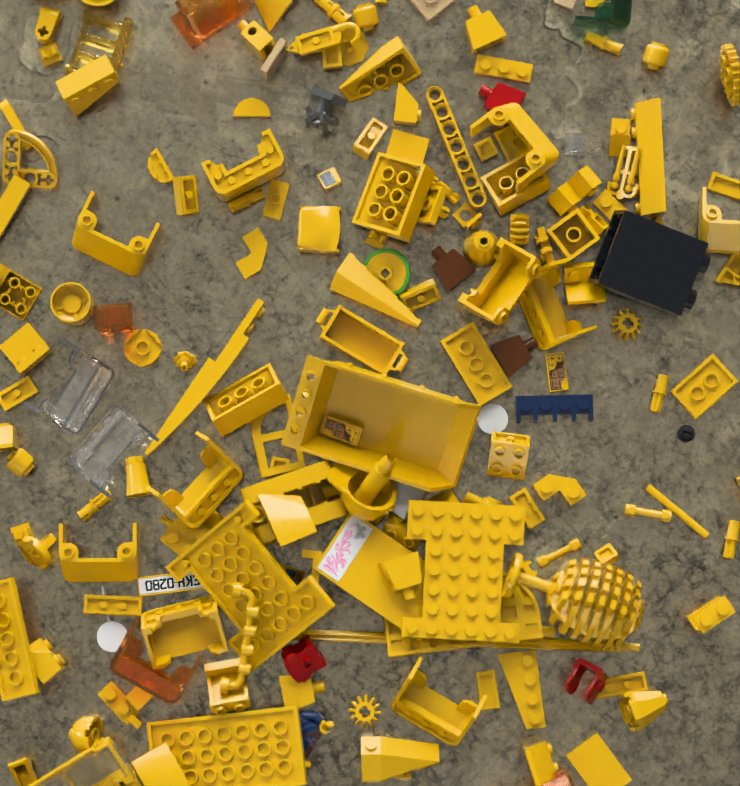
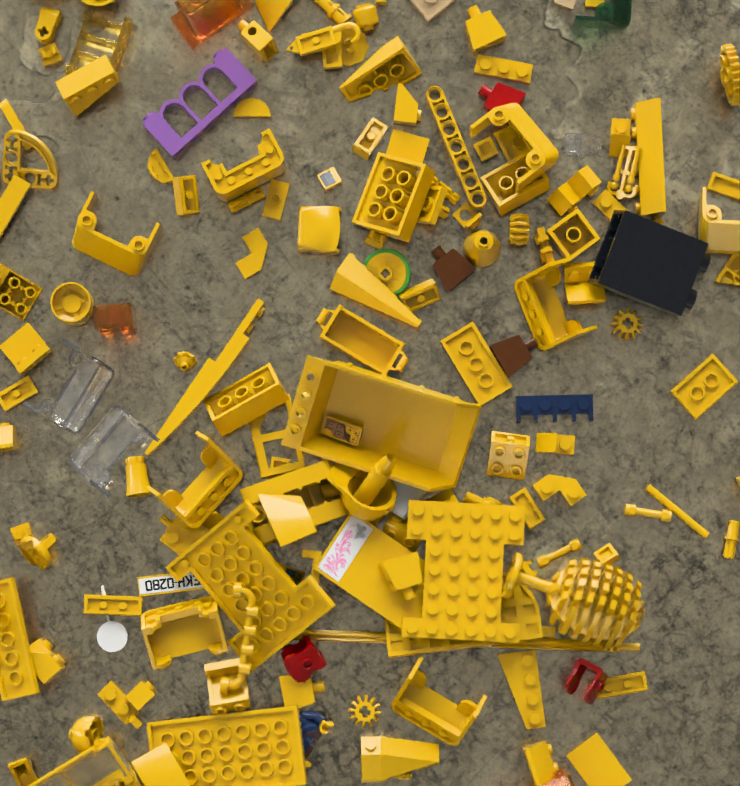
(19, 462): yellow head -> none
(94, 506): yellow axle -> none
(120, 569): yellow windscreen -> none
(141, 674): clear orange windscreen -> none
(142, 348): yellow tile -> none
(238, 76): none -> medium lavender fence
(274, 59): tan tile -> none
(323, 108): dark grey piece -> none
(488, 686): yellow tile -> none
(492, 418): white piece -> none
(502, 284): yellow windscreen -> none
(555, 443): none -> yellow slope
(556, 372): tile -> none
(594, 219): yellow plate -> none
(603, 43): yellow pin -> none
(641, 707): yellow cone -> none
(656, 55): yellow head -> none
(659, 393): yellow axle -> none
(686, 433): black piece -> none
(710, 614): yellow panel -> none

